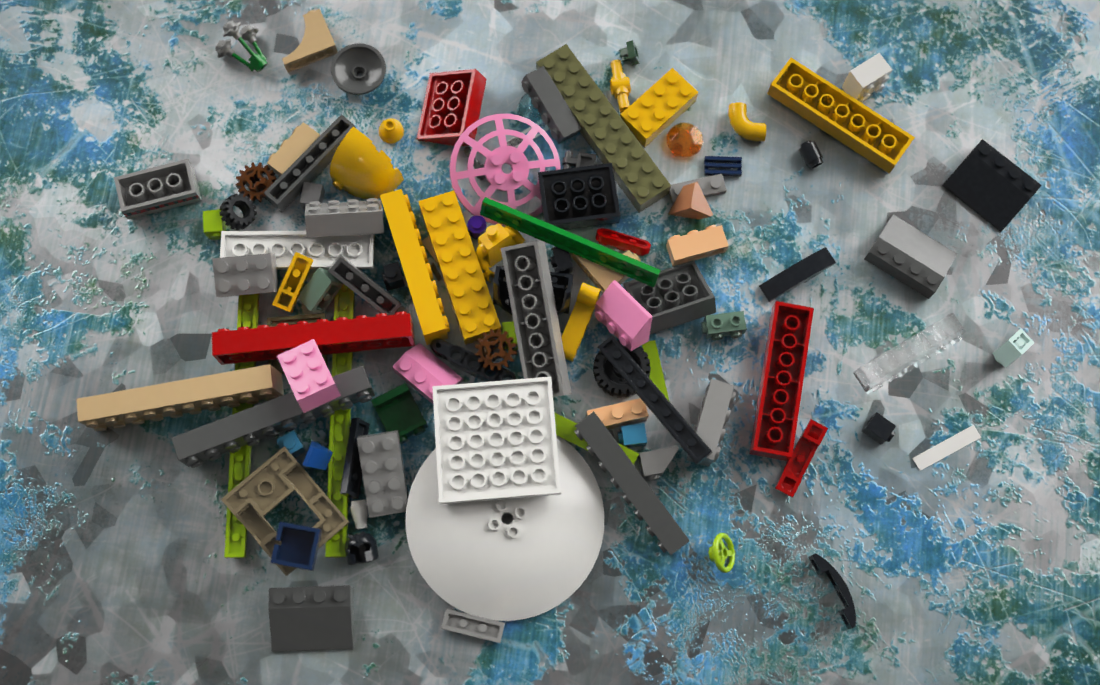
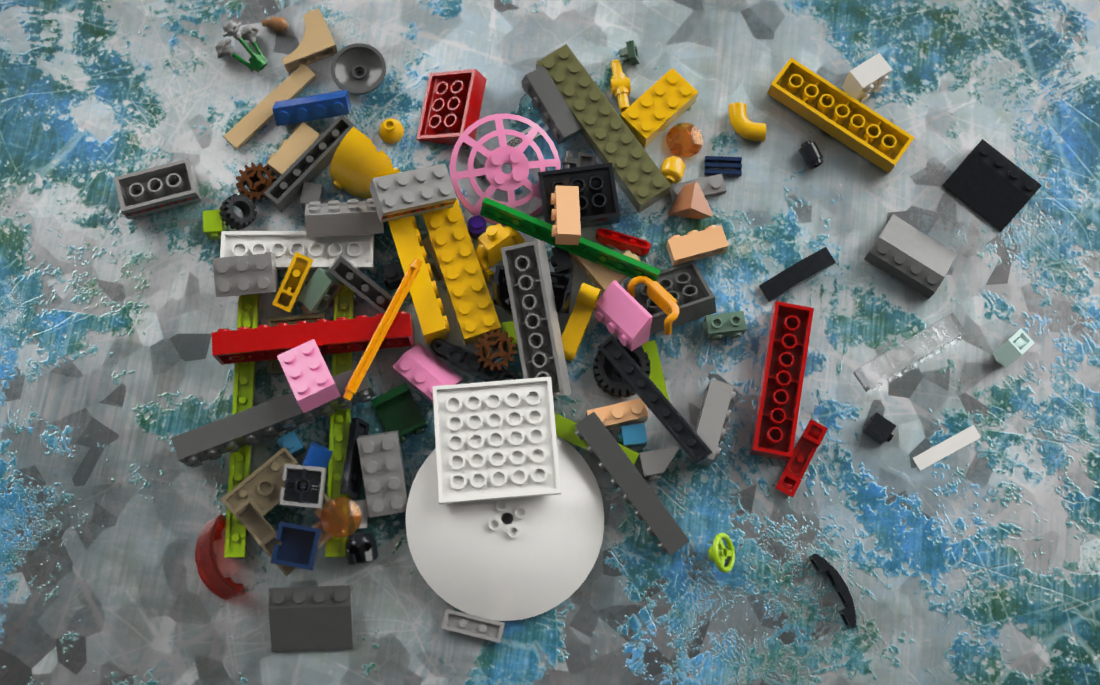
(180, 397): tan brick -> none
(207, 562): none -> clear red windscreen
(263, 111): none -> tan tile
(276, 24): none -> medium nougat cylinder
(303, 486): none -> piece
(311, 108): none -> blue brick
(341, 517): none -> clear orange dish
(382, 329): none -> light orange piece
(412, 192): none -> light grey brick
(566, 215): none -> light nougat brick
(659, 297): none -> light orange piece
(673, 169): none -> yellow head

